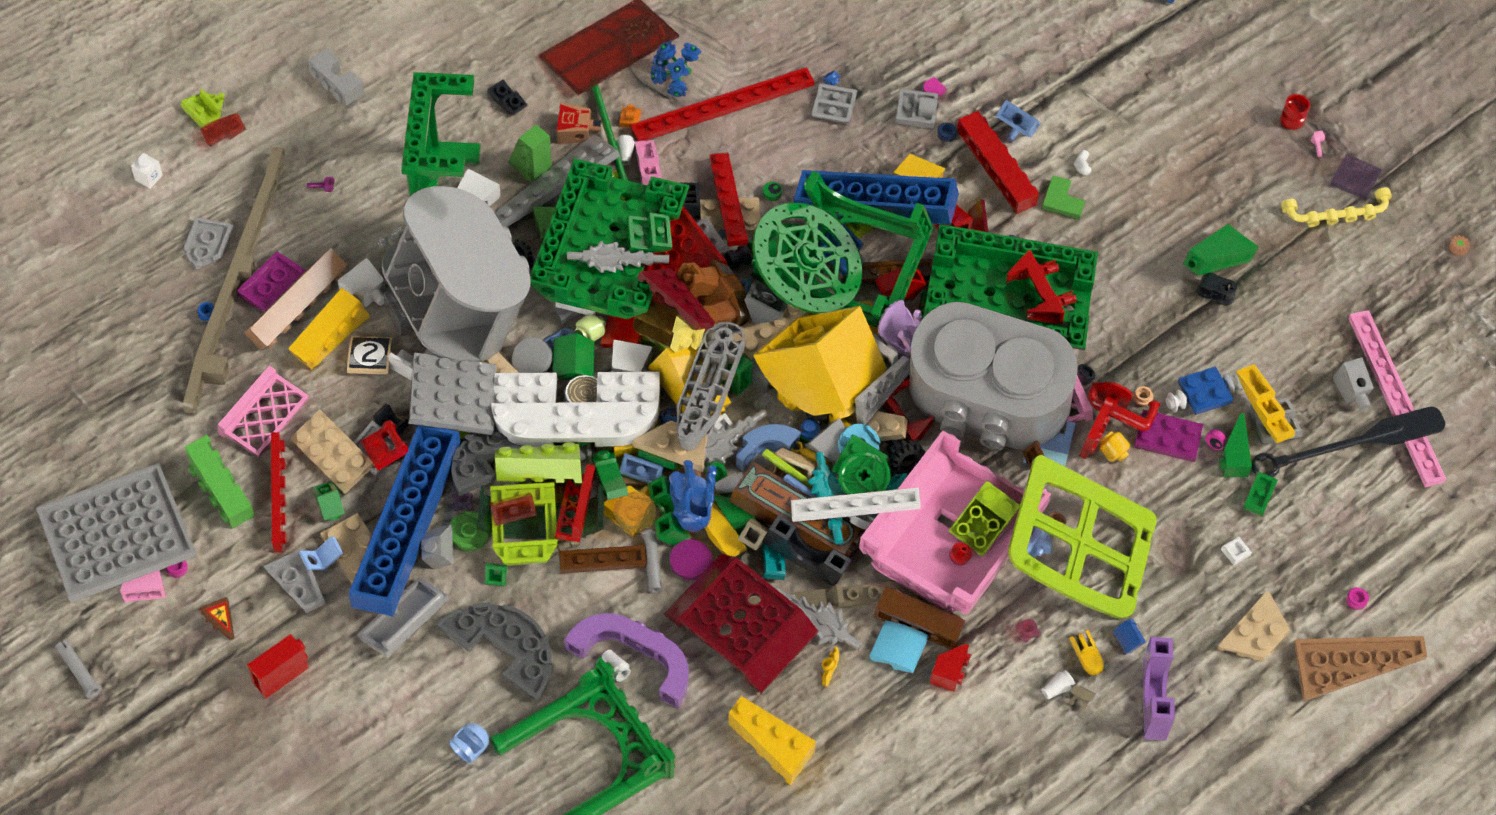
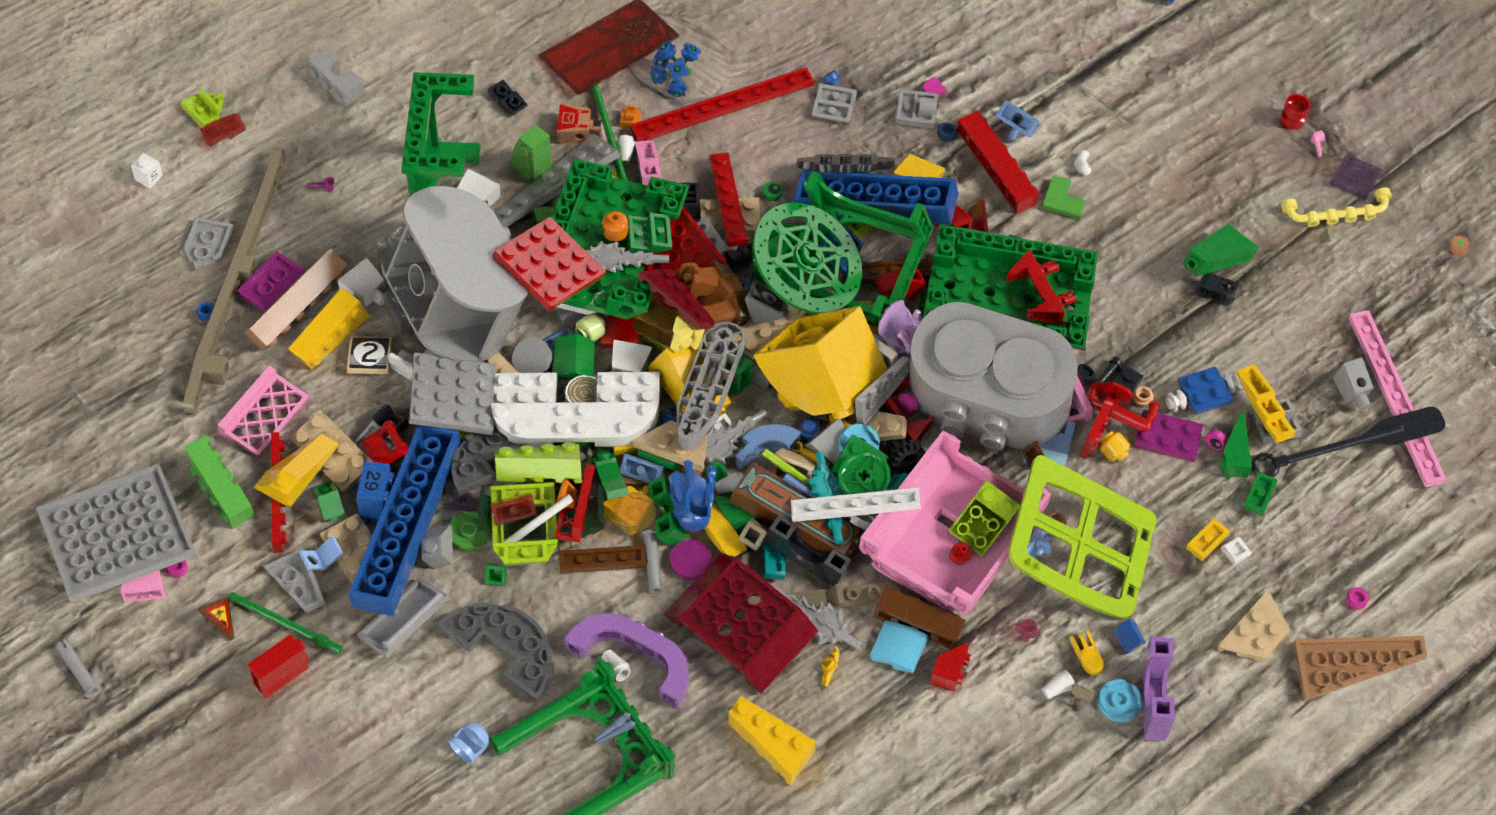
(293, 474): none -> yellow wedge
(320, 639): none -> green bar
(374, 489): none -> blue brick
(540, 519): none -> white bar
(549, 263): none -> plate
(565, 489): none -> orange slope
(615, 226): none -> orange head
(616, 728): none -> sand blue piece
(845, 163): none -> black plate
(907, 403): none -> dark pink tile
(1119, 700): none -> medium azure tile
(1128, 377): none -> black plate
(1208, 539): none -> yellow plate

